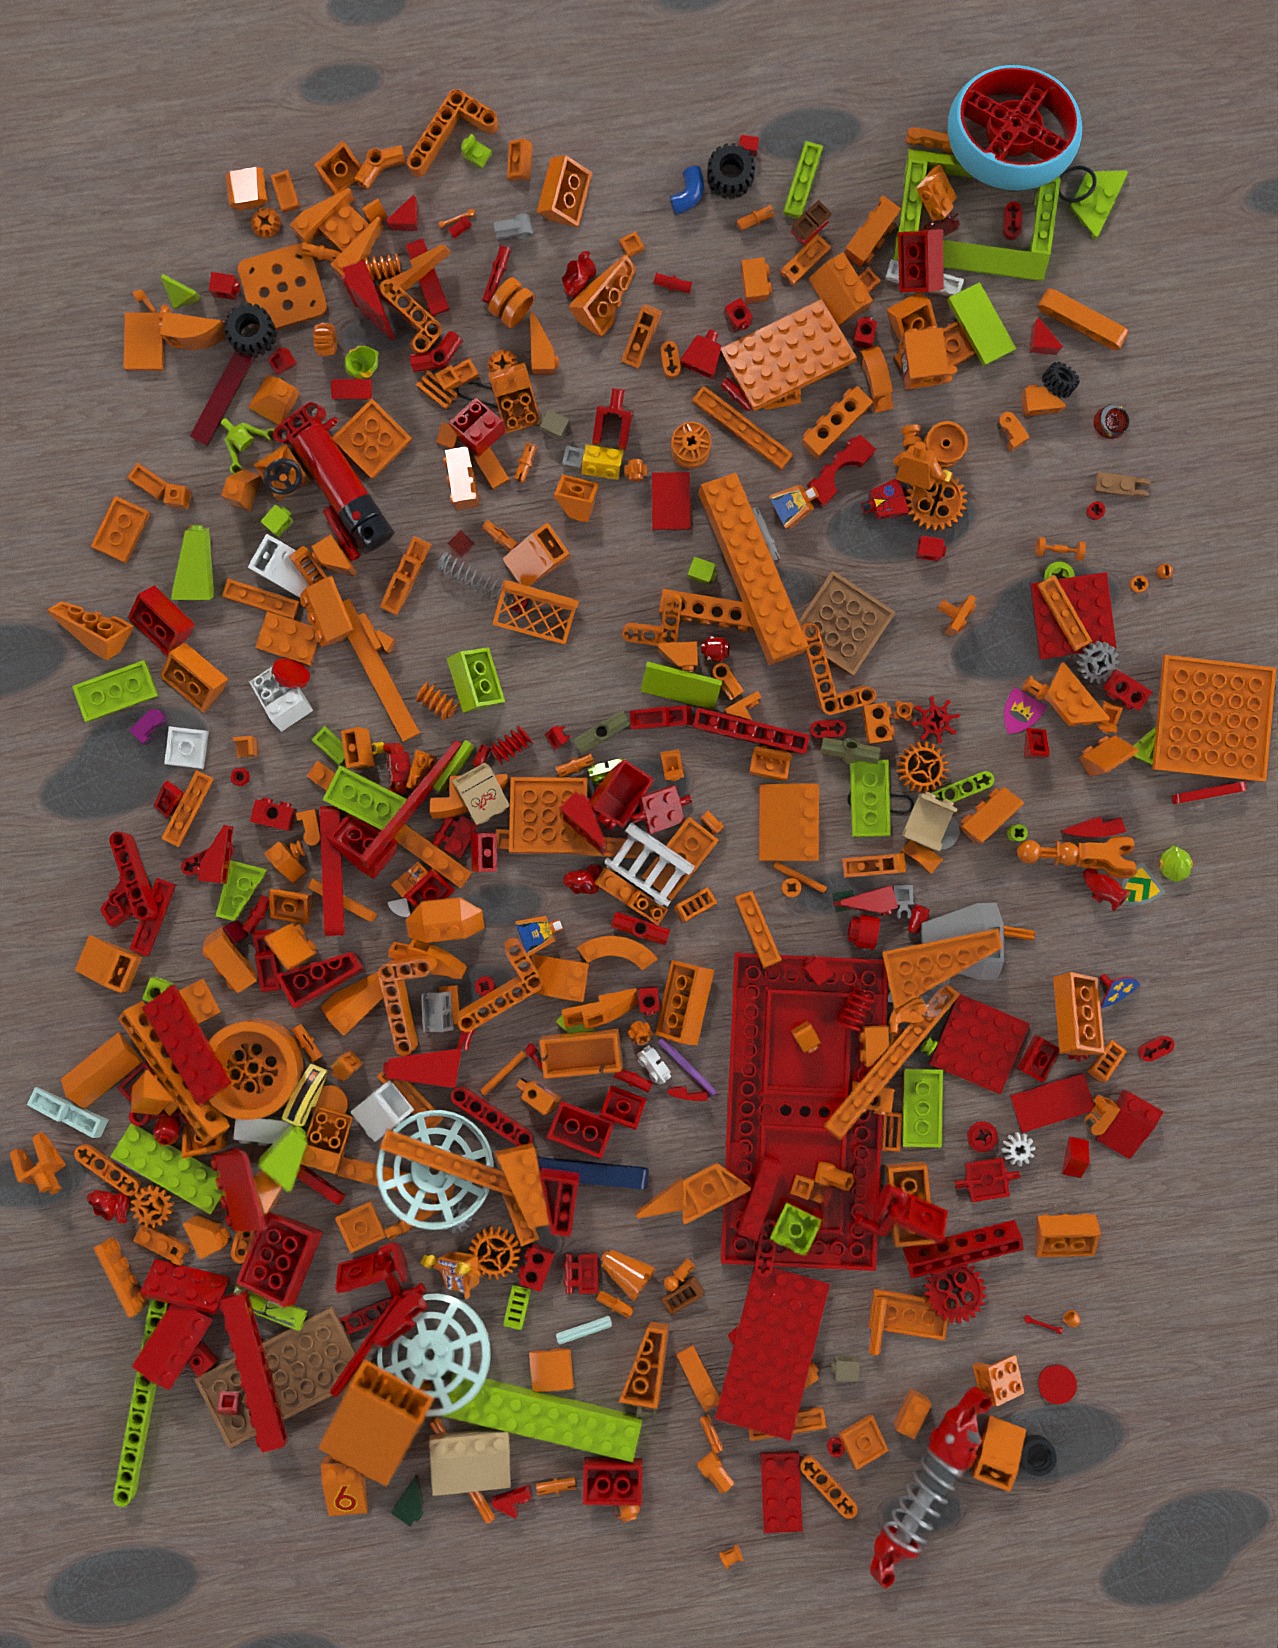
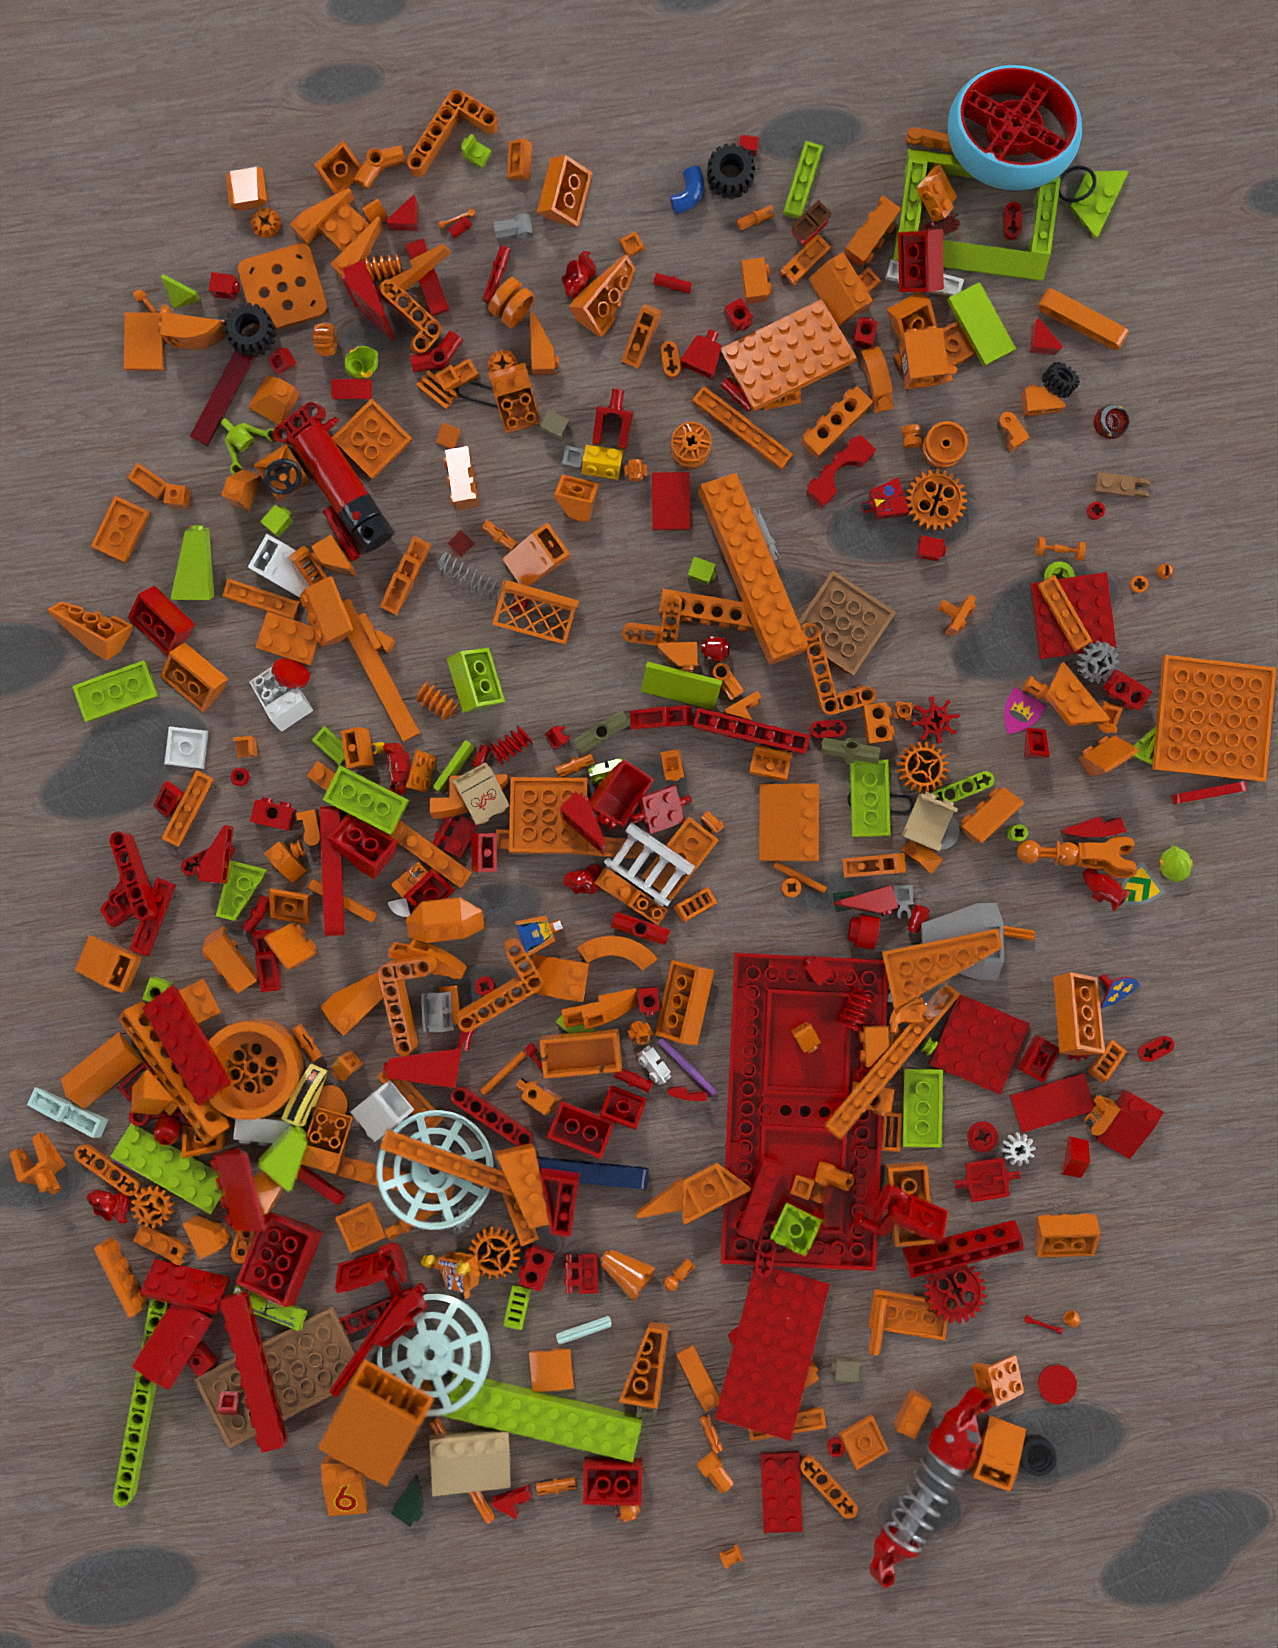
(147, 725): magenta leg -> none
(235, 932): dark red slope -> none
(285, 191): orange tile -> none
(314, 980): red wedge -> none
(319, 252): orange pin -> none
(408, 807): red tile -> none
(477, 427): red slope -> none
(491, 469): orange tile -> none
(525, 462): orange pin -> none
(615, 1304): orange axle -> none
(695, 1285): dark orange slope -> none
(757, 929): orange tile -> none
(793, 504): torso -> none
(920, 467): orange torso -> none

